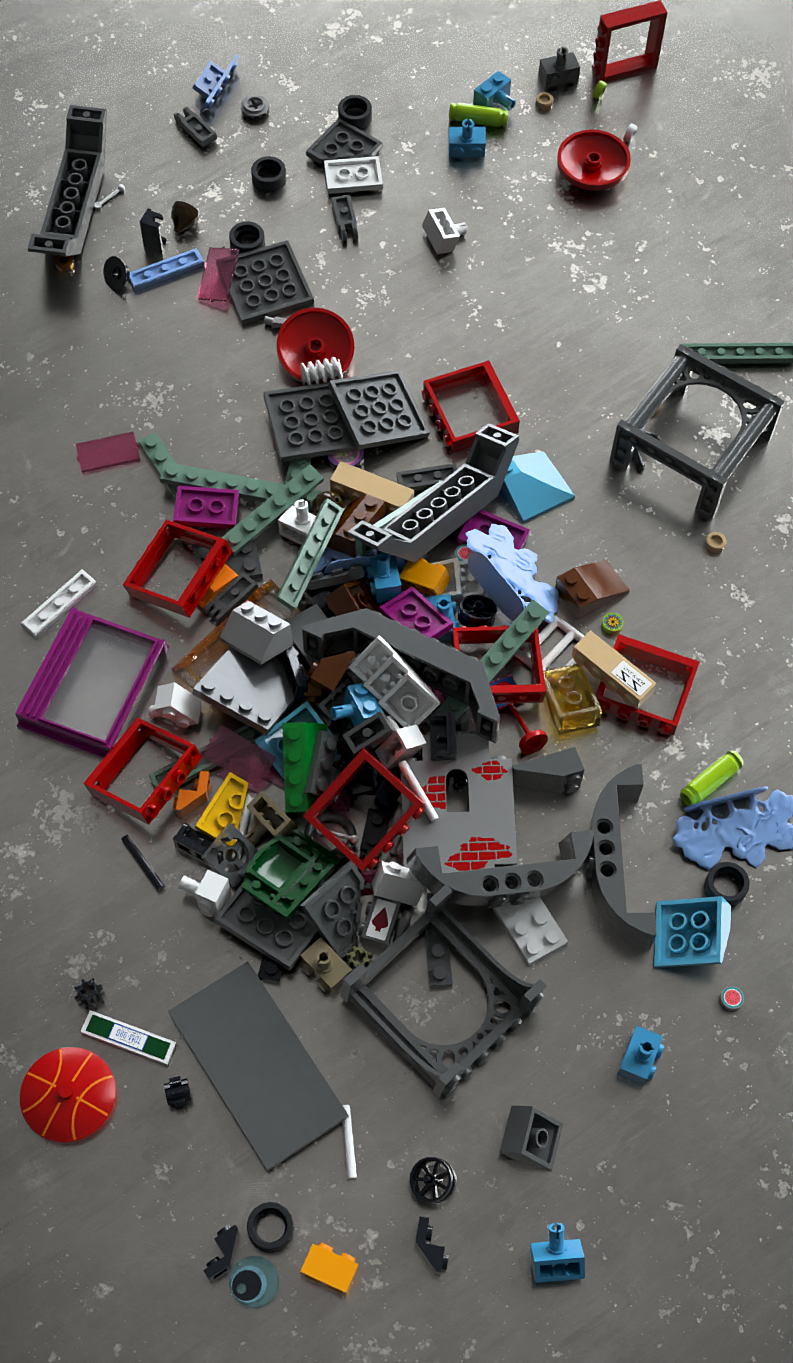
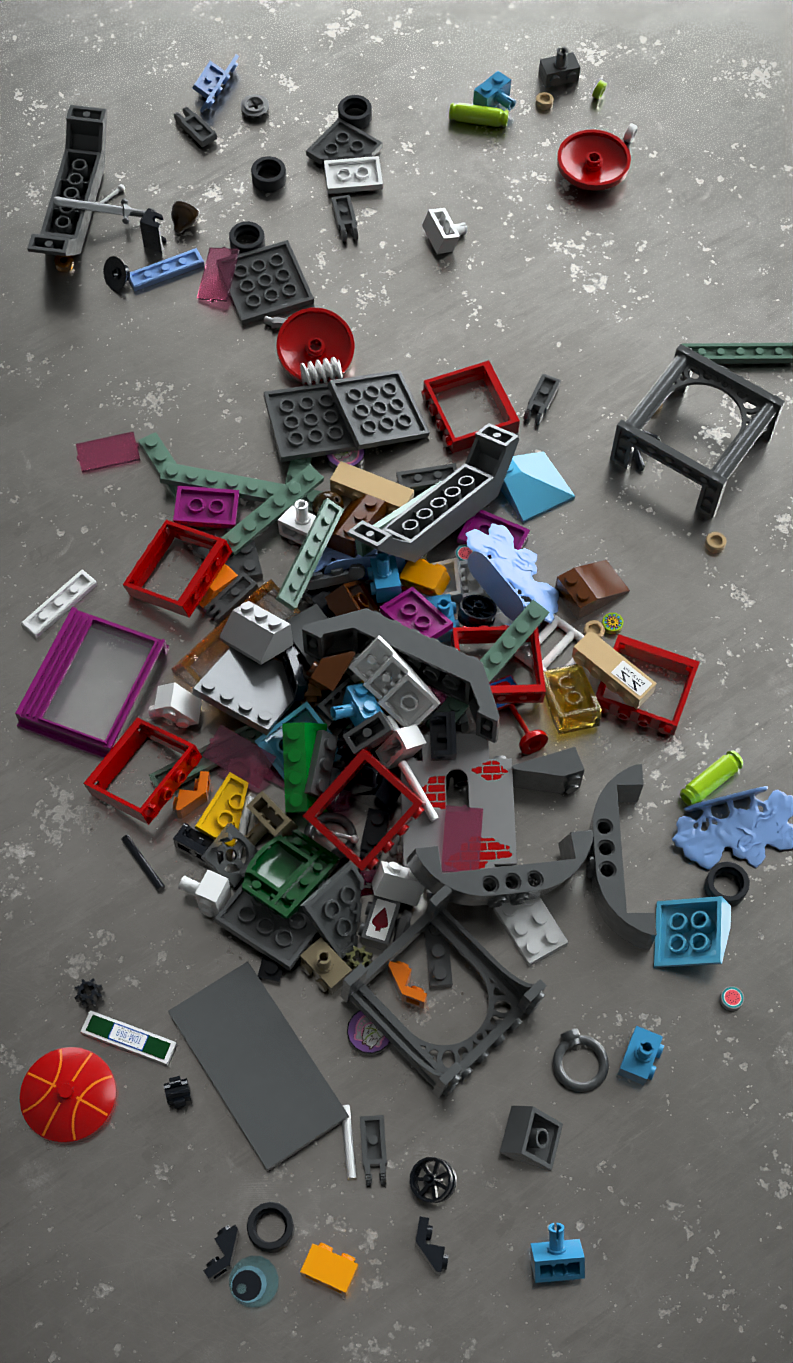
(123, 210): none -> dark grey sword
(365, 1036): none -> tile
(373, 1146): none -> dark grey hinge
(400, 975): none -> orange slope
(462, 838): none -> clear pink piece
(466, 140): dark azure brick -> none
(542, 397): none -> dark grey hinge
(571, 1039): none -> dark grey piece
(596, 627): none -> tan tile
(653, 12): red window -> none

